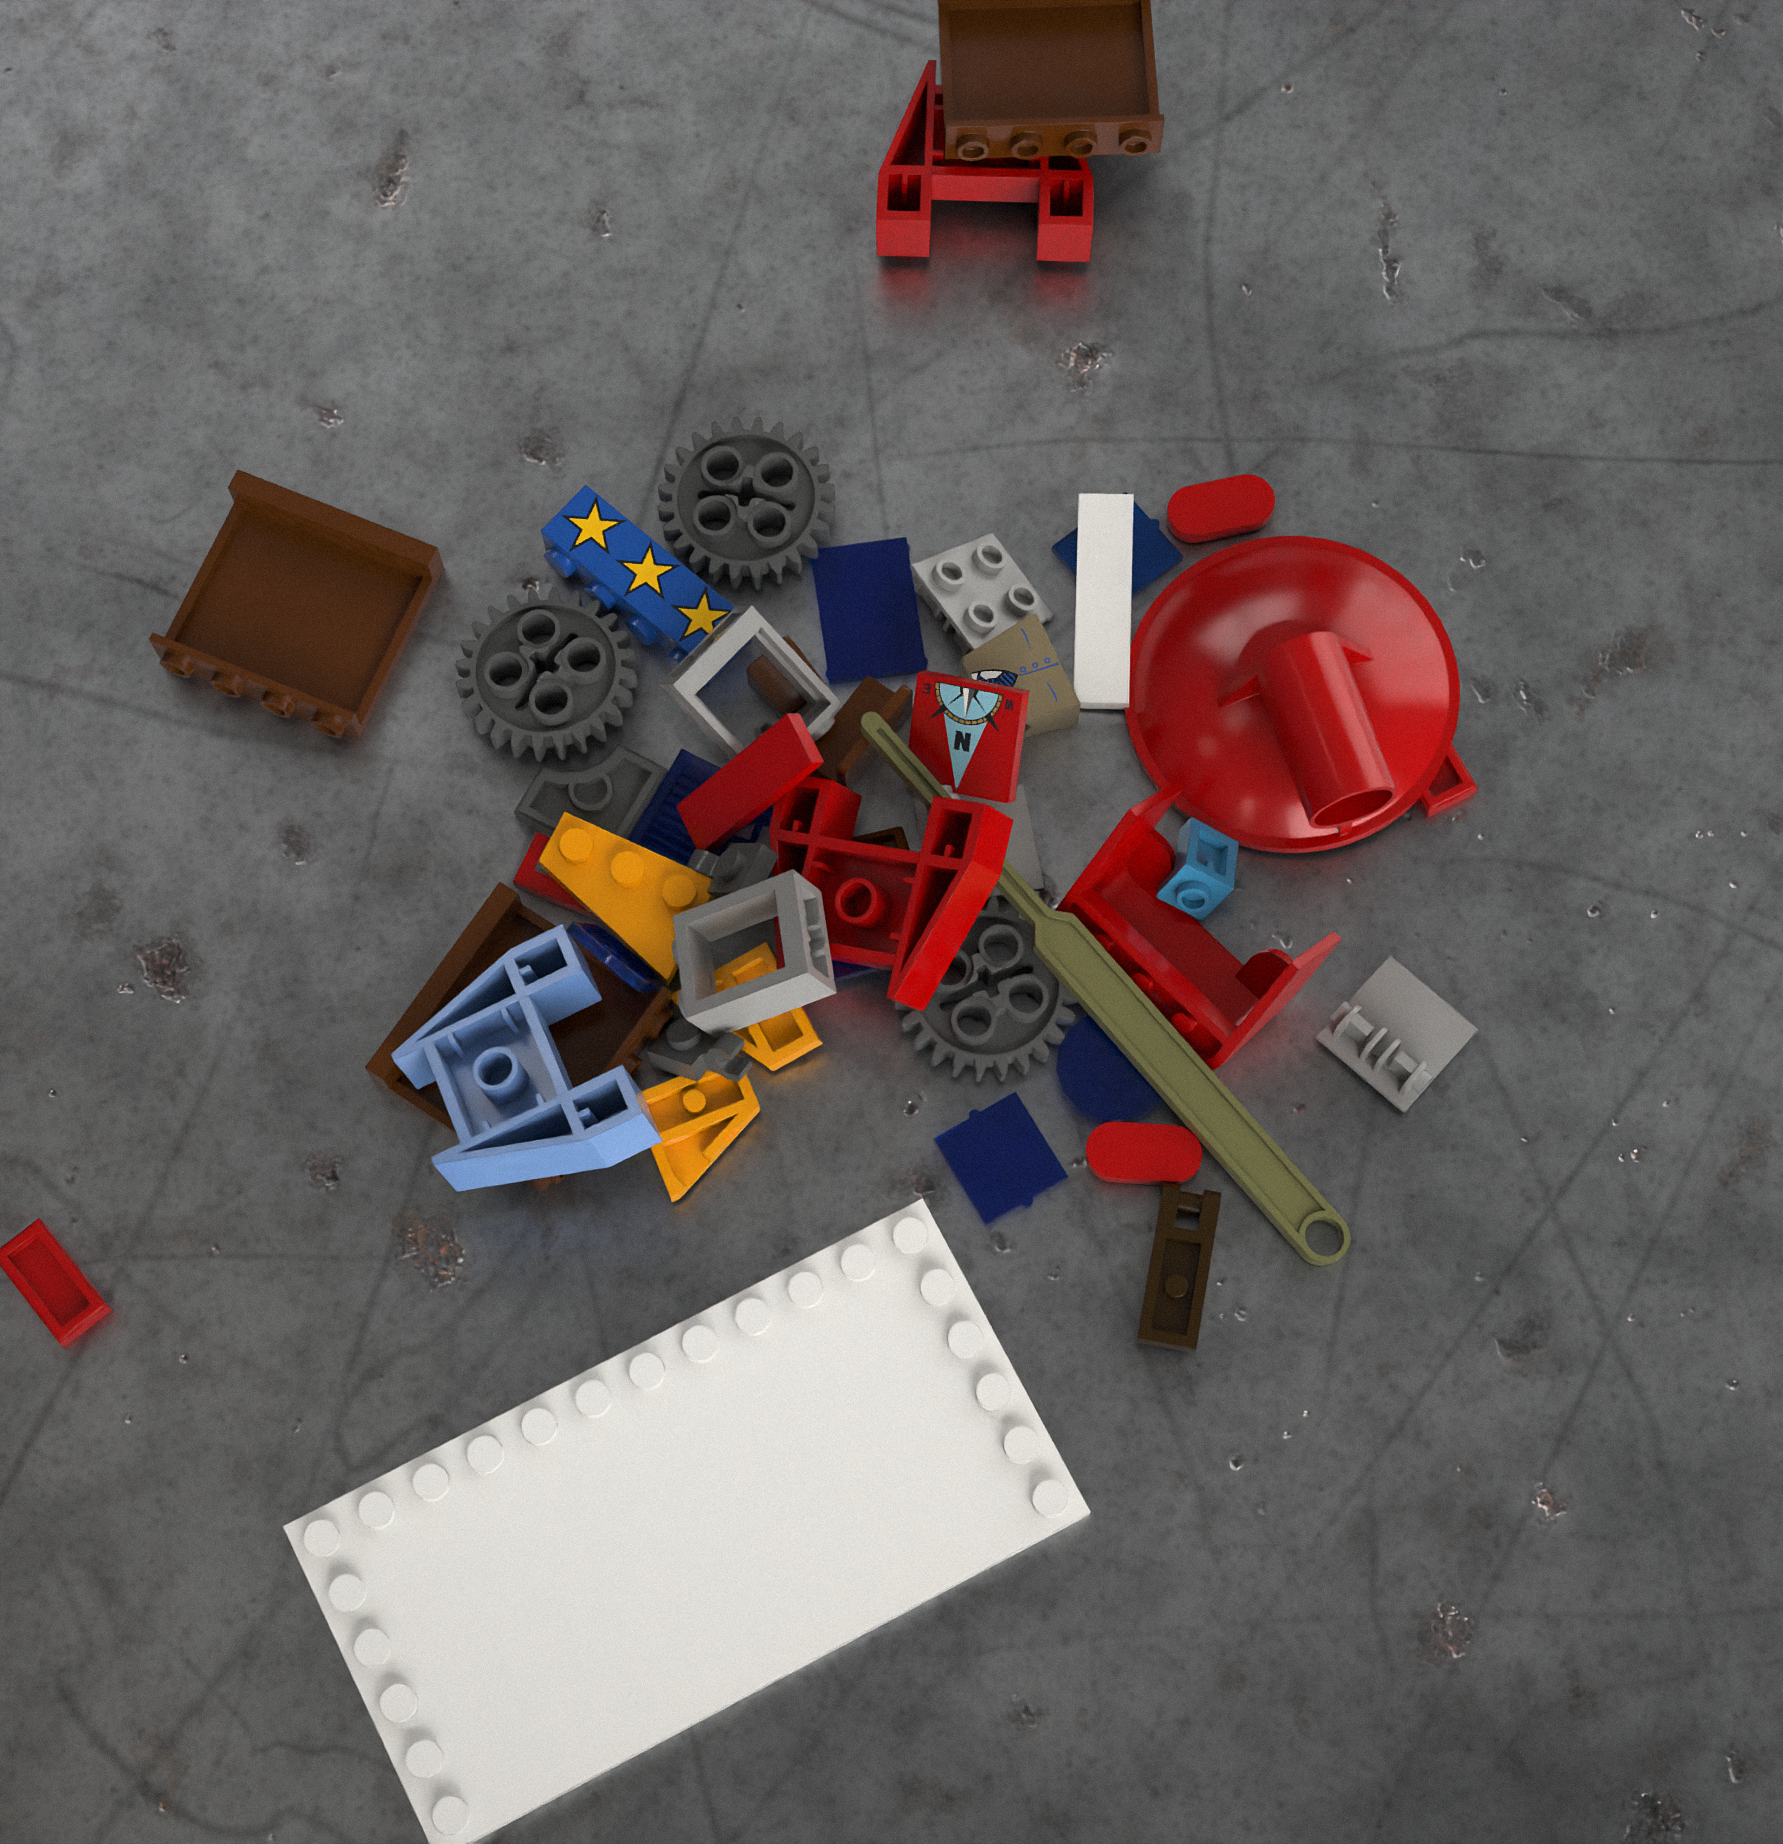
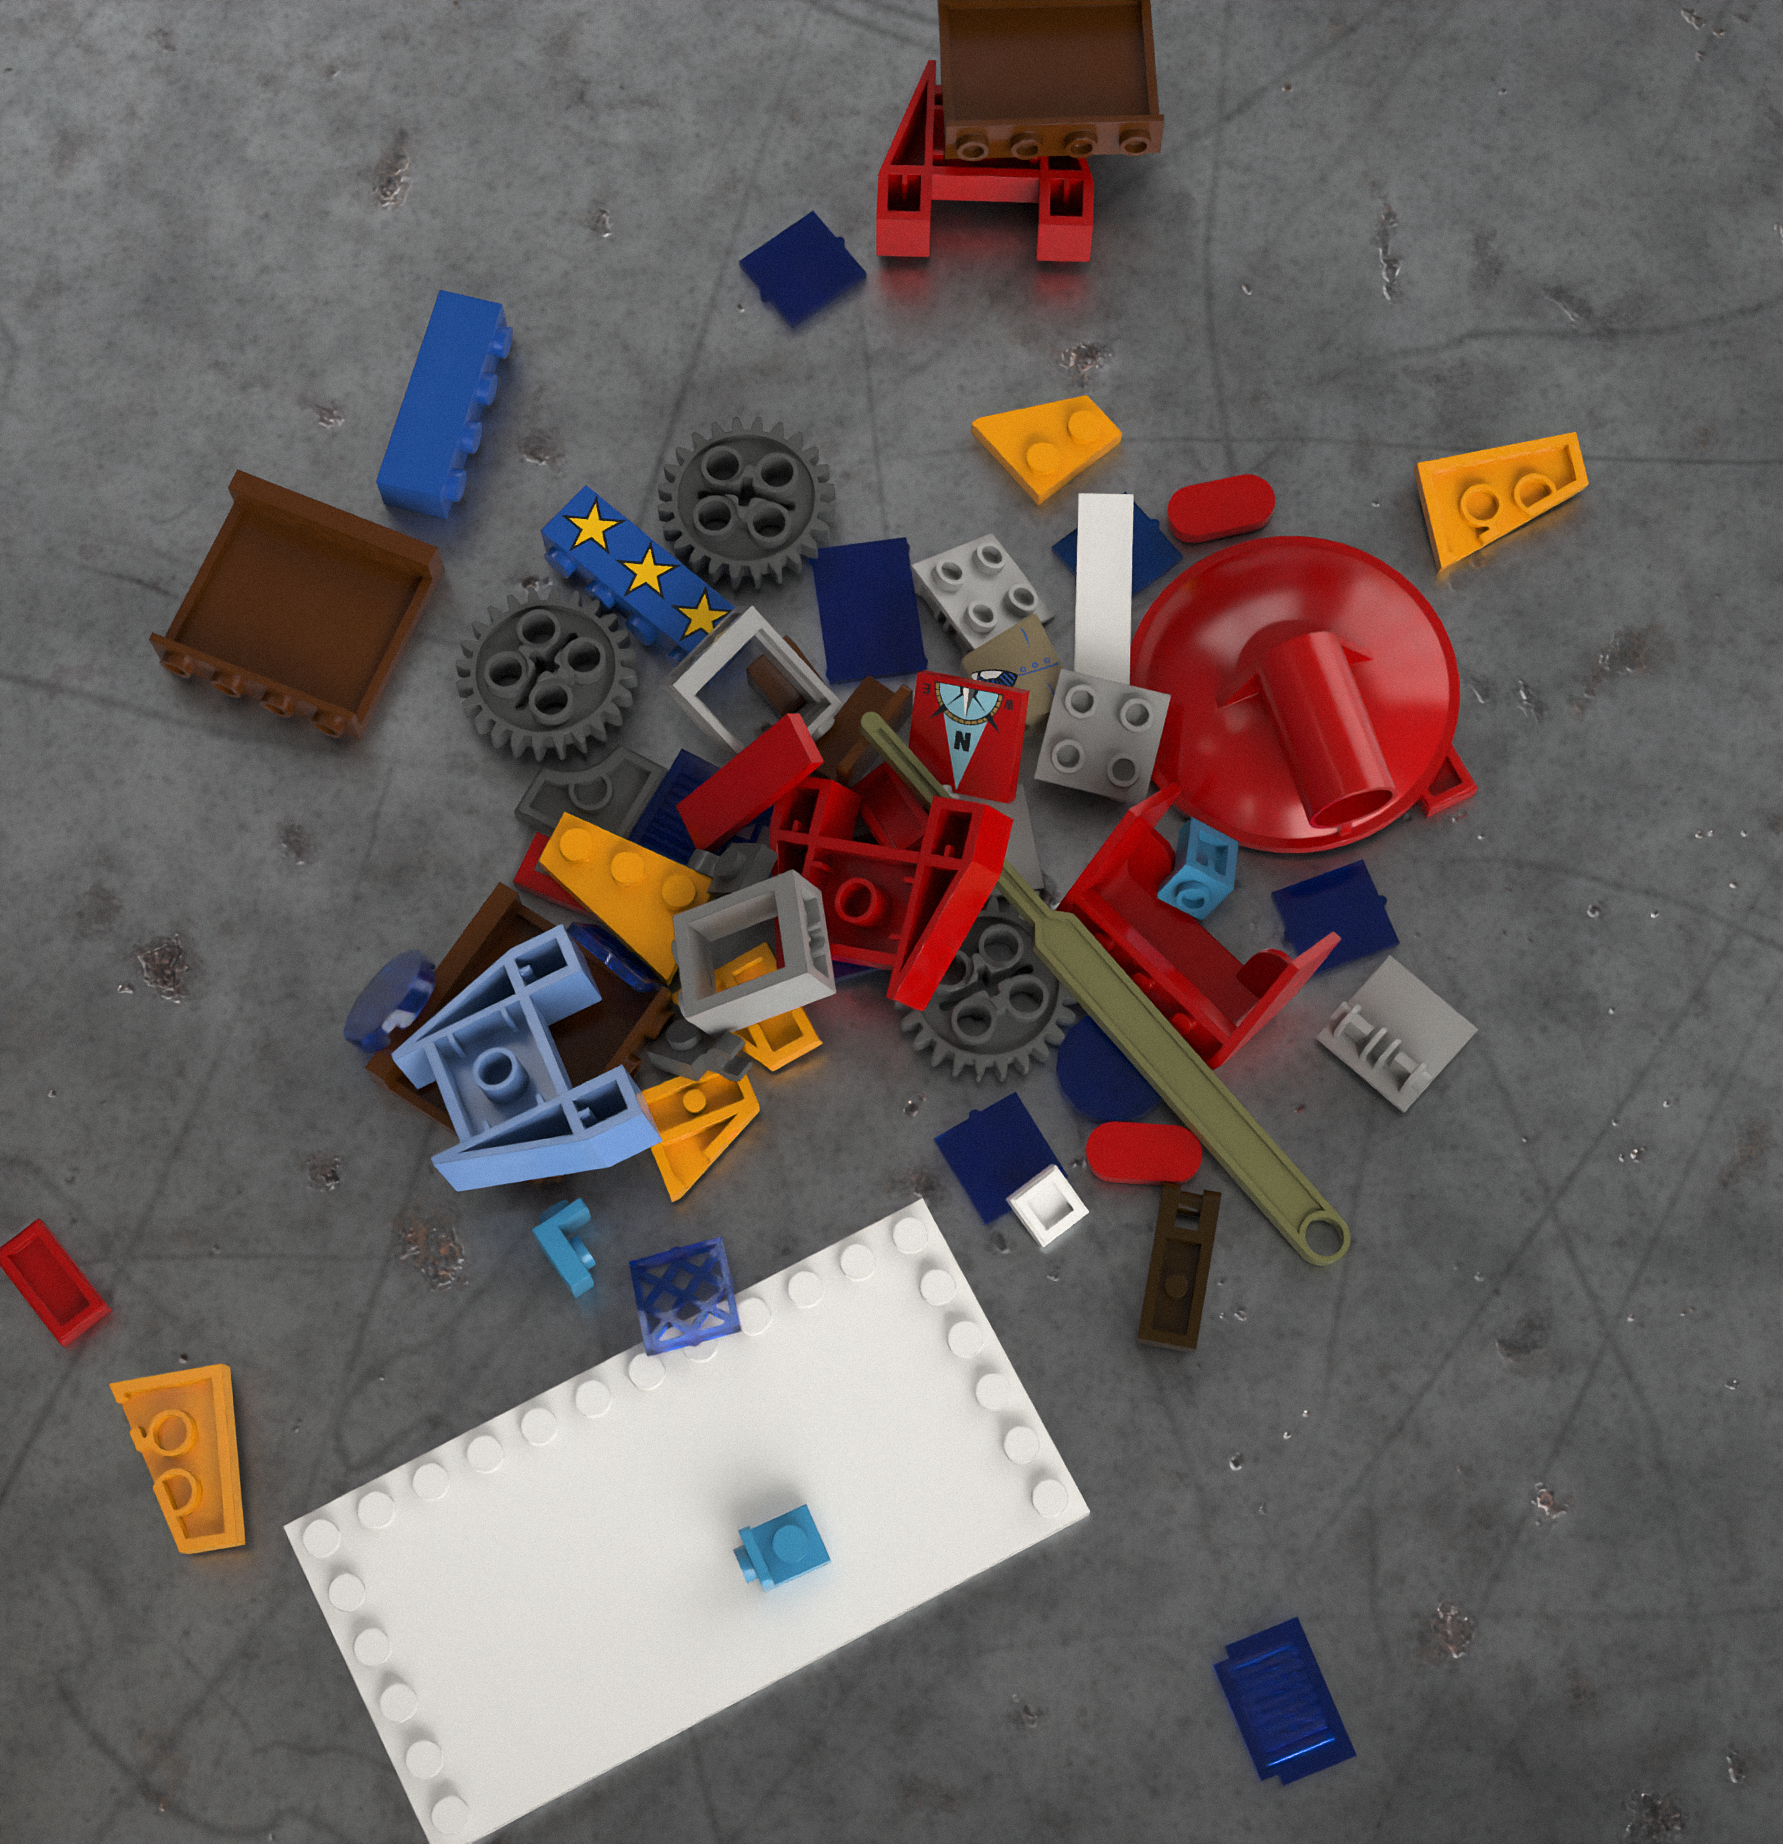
(190, 1446): none -> light orange wing
(390, 1000): none -> clear blue tile
(444, 405): none -> blue brick
(566, 1256): none -> dark azure bracket
(692, 1334): none -> clear blue window
(781, 1549): none -> dark azure bracket
(802, 269): none -> clear blue piece
(891, 809): none -> red tile
(1047, 1205): none -> white tile
(1048, 442): none -> light orange wing
(1102, 737): none -> light grey hinge
(1283, 1704): none -> clear blue window
(1341, 903): none -> clear blue piece
(1493, 491): none -> light orange wing

